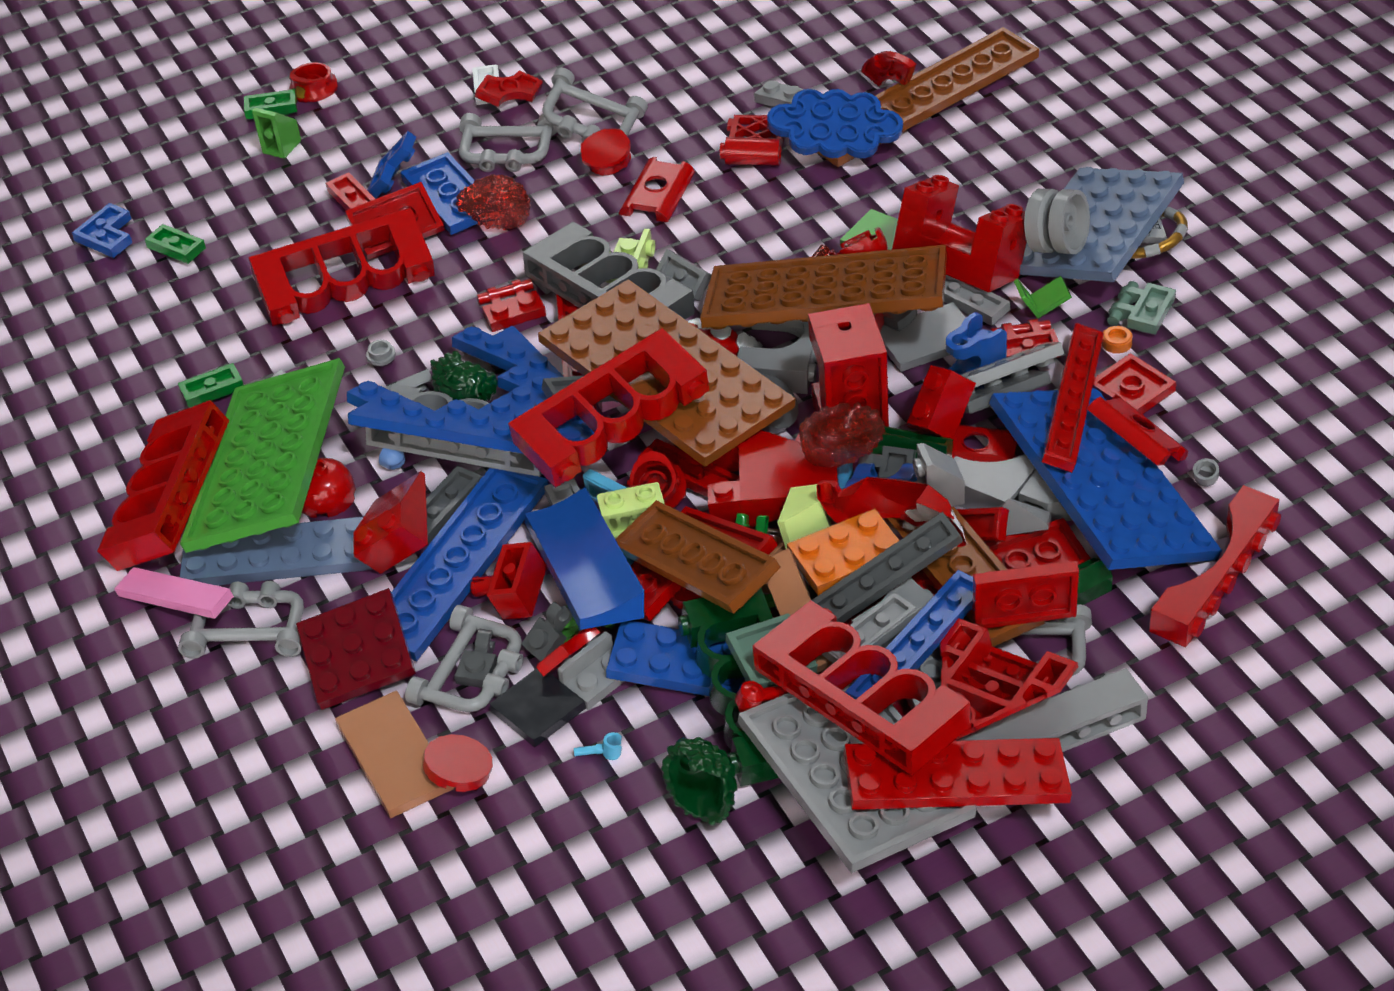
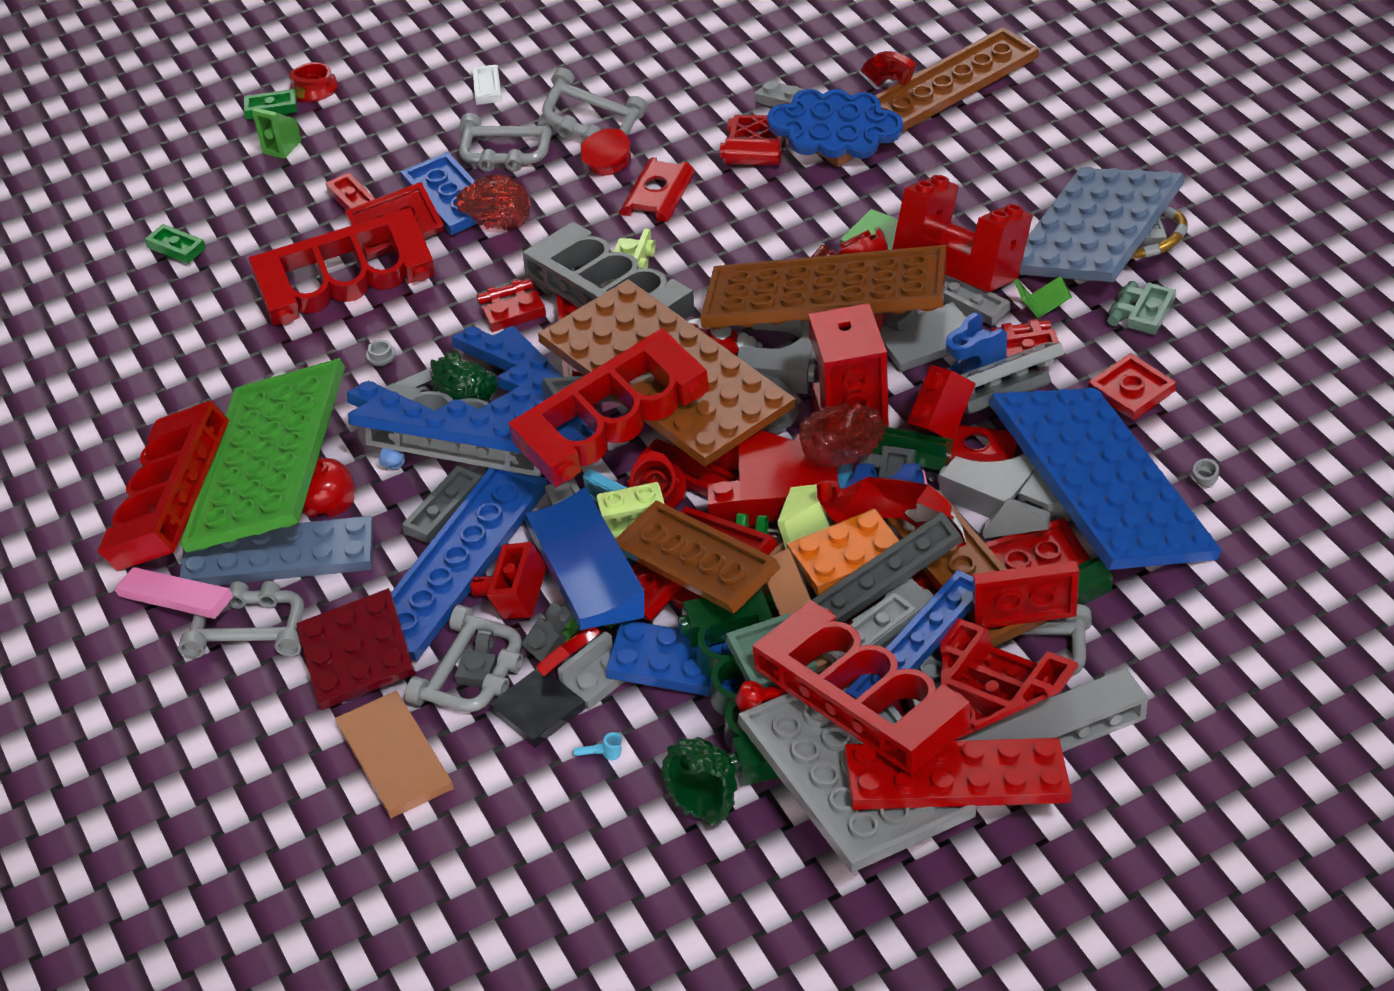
(103, 231): blue plate -> none
(210, 385): green plate -> none
(390, 164): blue plate -> none
(393, 526): red slope -> none
(457, 762): tile -> none
(501, 89): red tile -> none
(685, 272): light grey plate -> none
(940, 473): light grey slope -> none
(987, 522): red tile -> none
(1057, 221): light grey wheel -> none
(1073, 398): red tile -> none
(1117, 339): orange tile -> none
(1137, 430): red piece -> none
(1185, 607): red arch -> none

